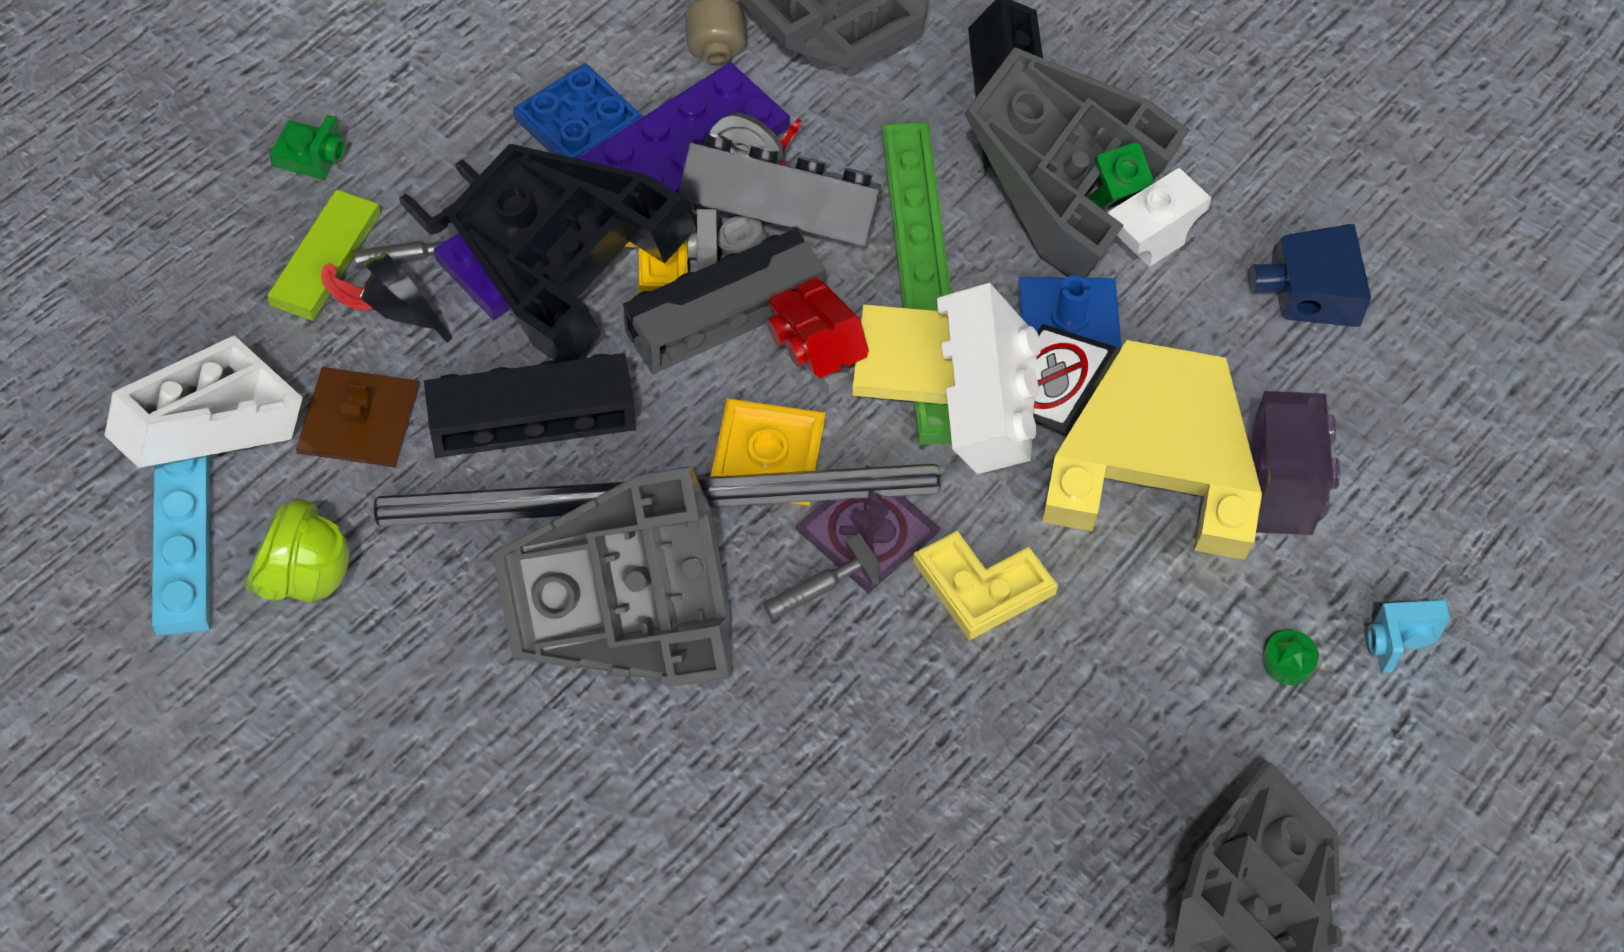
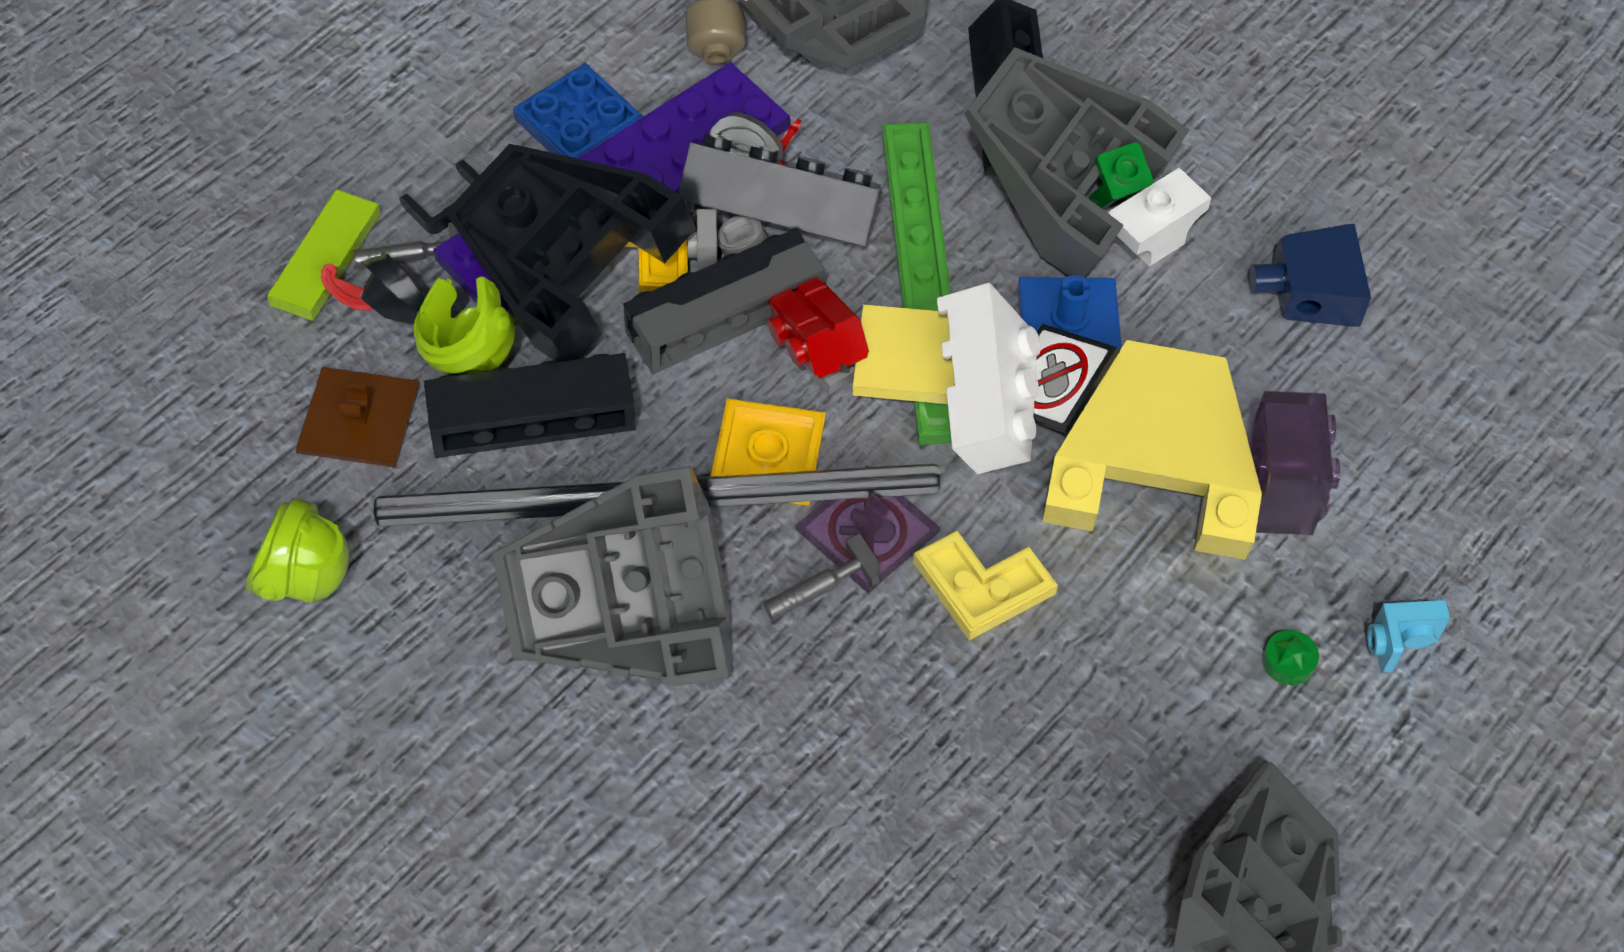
(181, 547): medium azure plate -> none
(202, 407): white wedge -> none
(309, 148): green bracket -> none
(473, 339): none -> lime helmet

